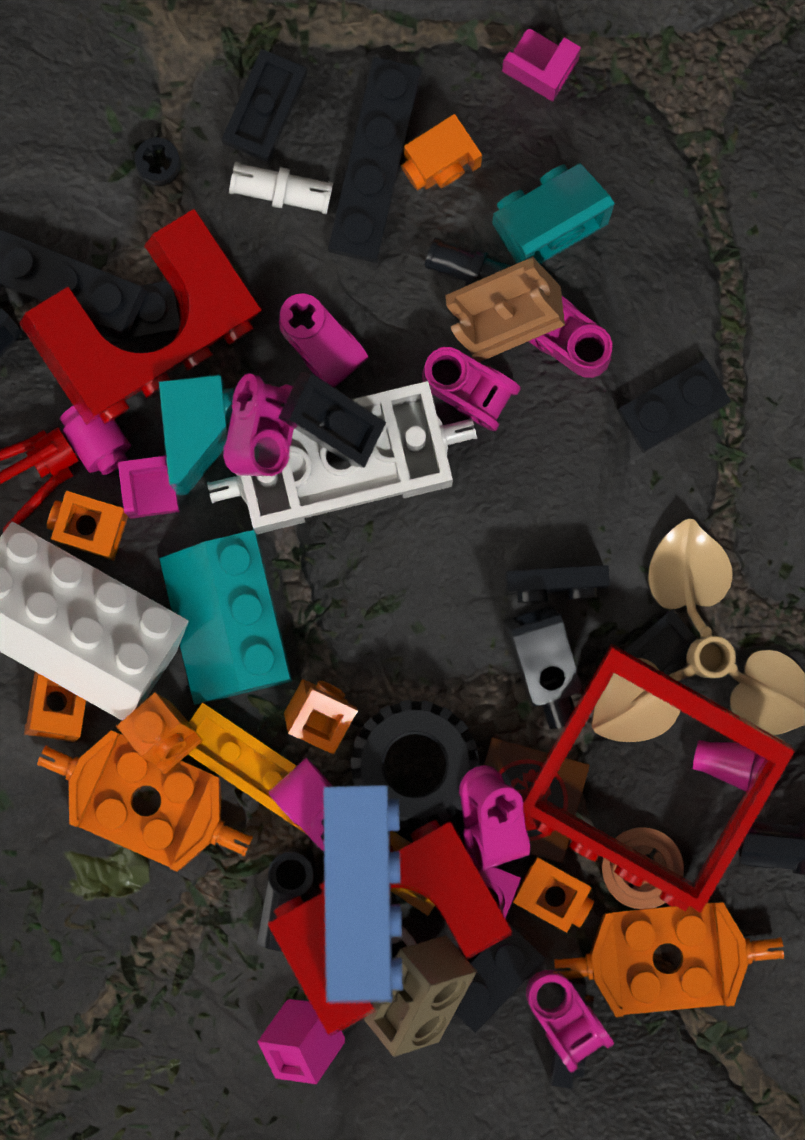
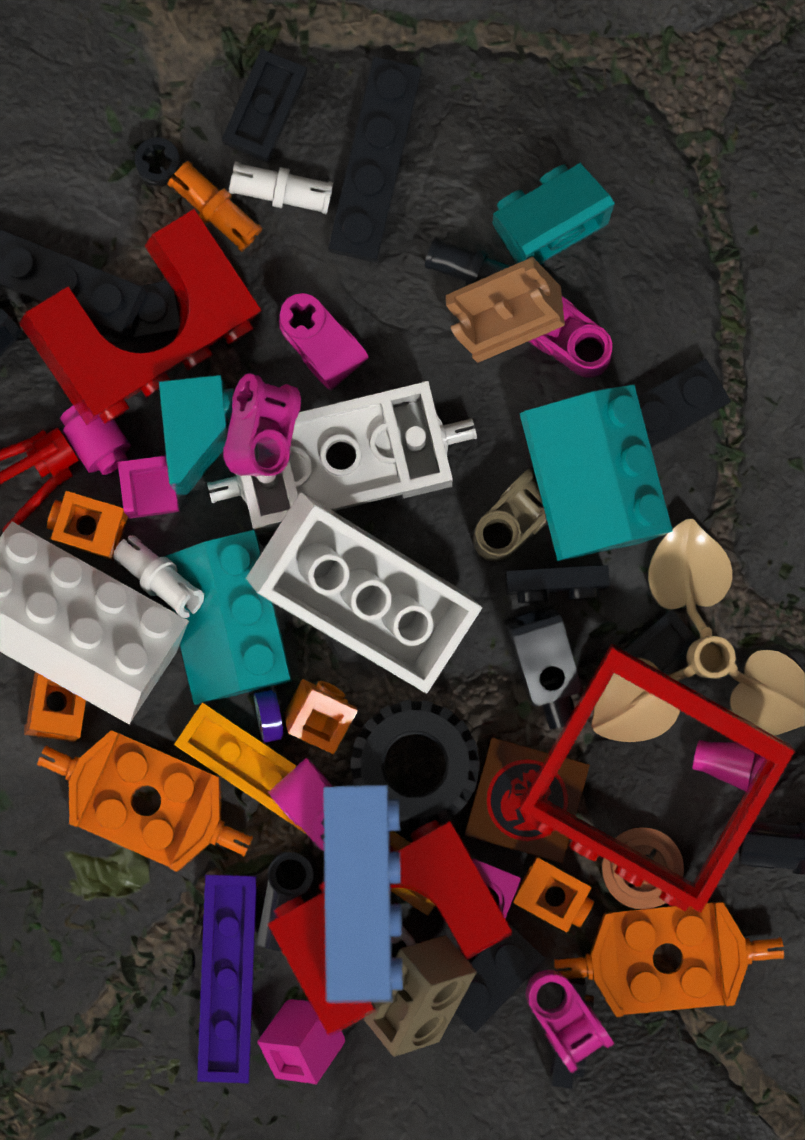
(158, 576): none -> white pin
(159, 732): orange brick -> none
(214, 206): none -> orange pin
(227, 978): none -> dark purple plate
(268, 716): none -> dark purple tile
(332, 419): black plate -> none
(363, 593): none -> white brick
(440, 155): orange brick -> none
(472, 387): dark pink piece -> none
(492, 819): dark pink piece -> none
(518, 511): none -> dark tan piece
(541, 63): dark pink panel -> none
(596, 472): none -> teal slope

